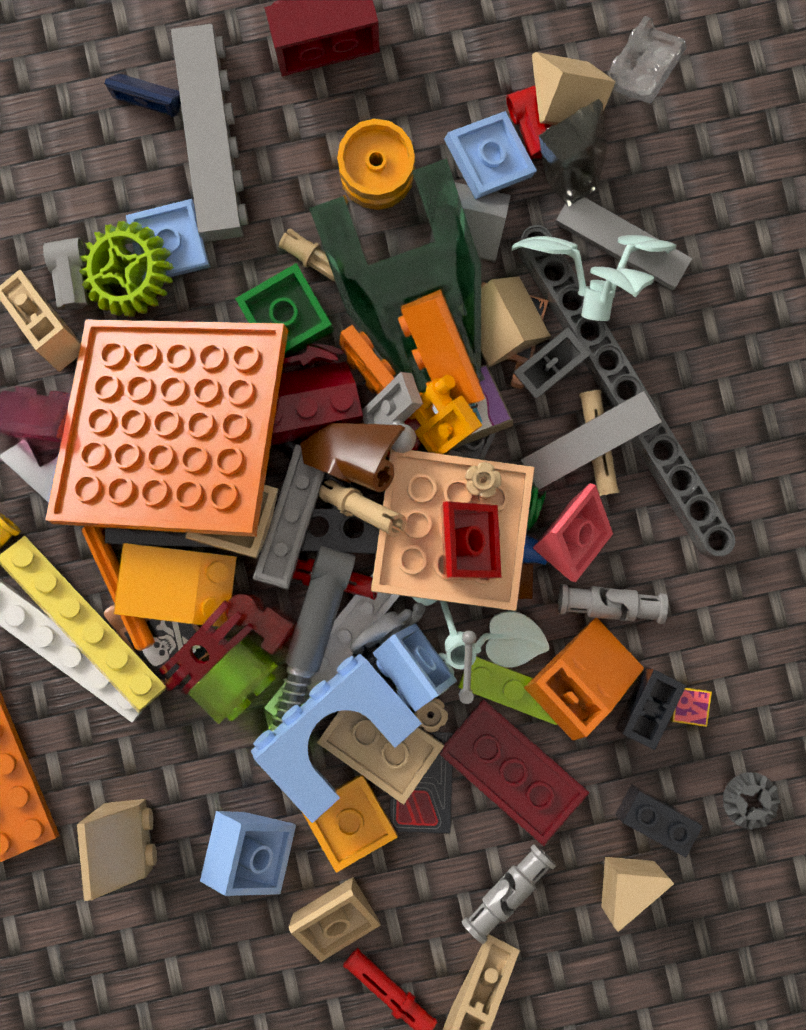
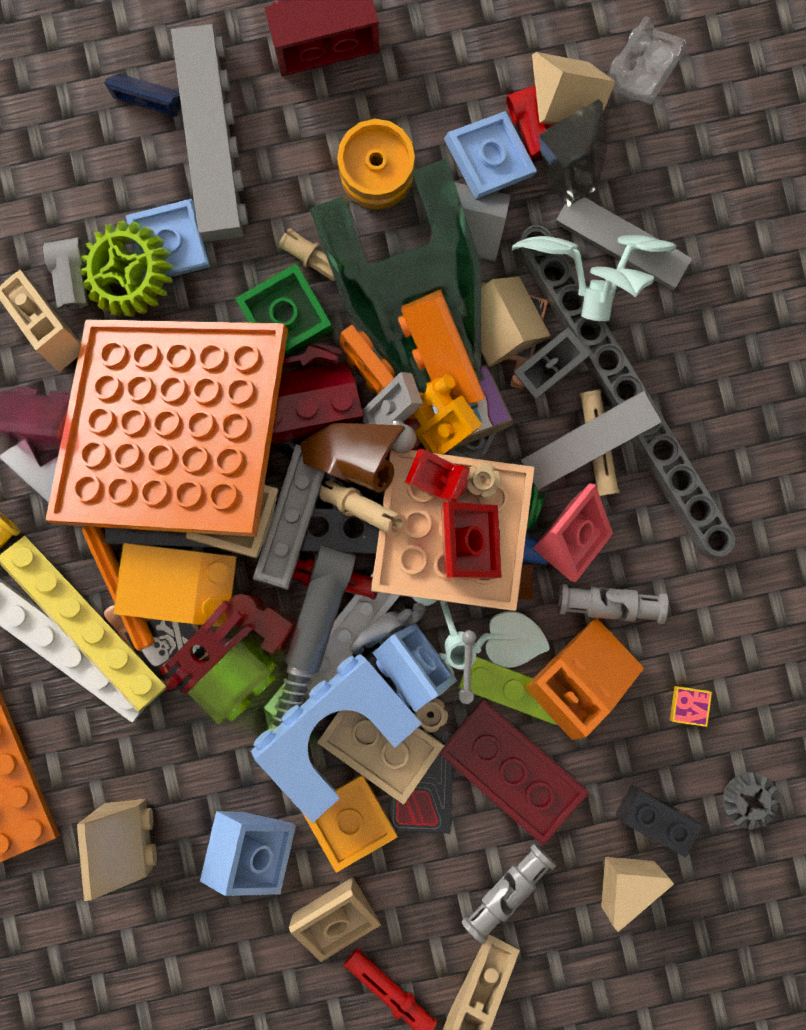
(437, 476): none -> red bracket
(650, 707): black brick -> none

